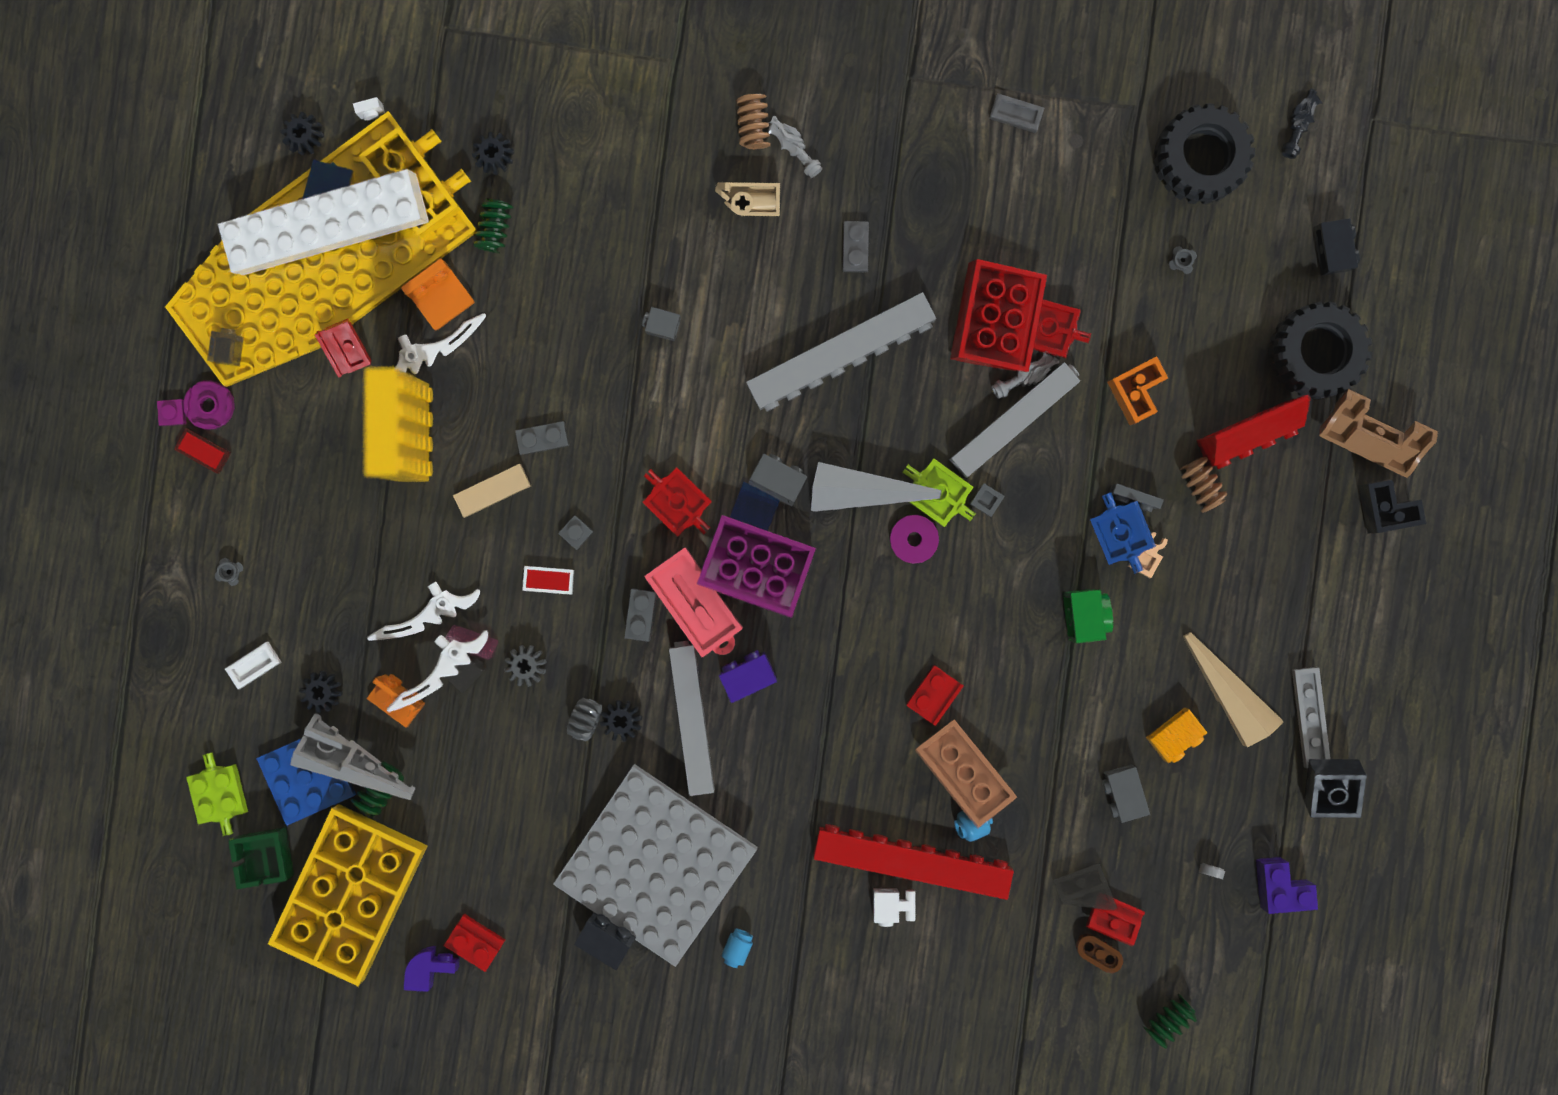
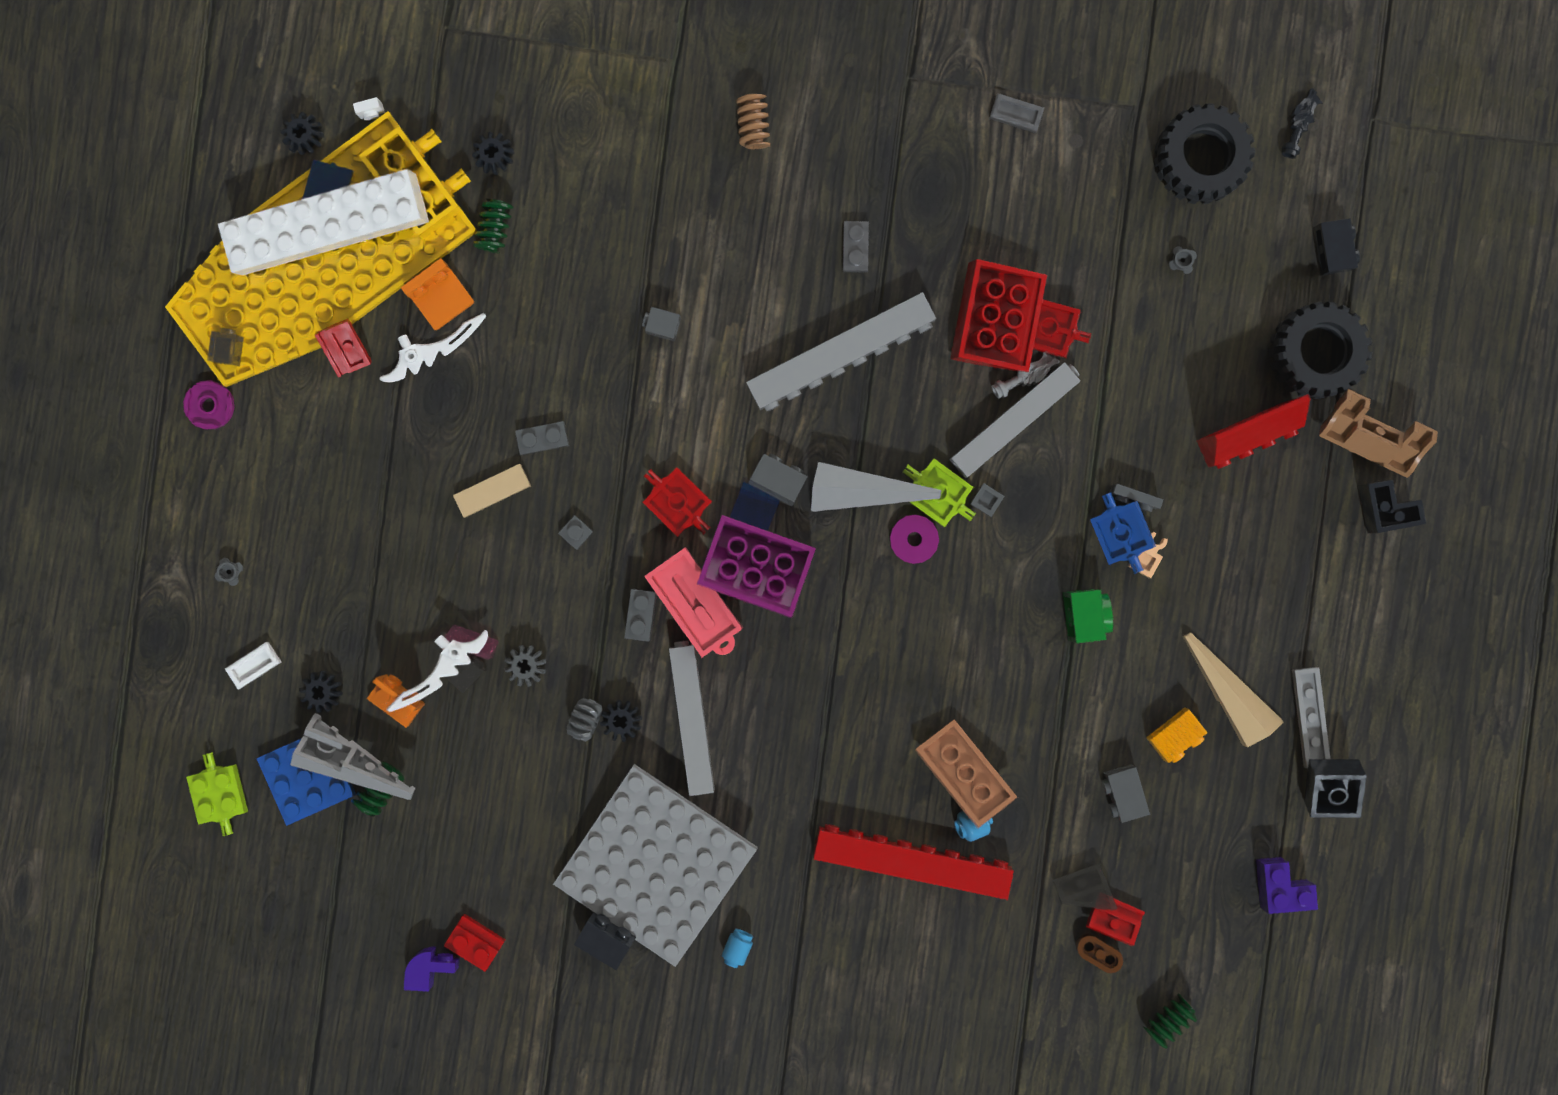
(171, 412): magenta plate -> none
(202, 450): red tile -> none
(264, 855): dark green piece -> none
(347, 894): yellow brick -> none
(397, 426): yellow brick -> none
(441, 604): white piece -> none
(548, 580): red tile -> none
(747, 676): dark purple brick -> none
(763, 197): tan piece -> none
(791, 140): light grey piece -> none
(887, 906): white brick -> none
(934, 695): red plate -> none
(1132, 387): orange brick -> none
(1204, 484): medium nougat piece -> none
(1212, 871): light grey tile -> none

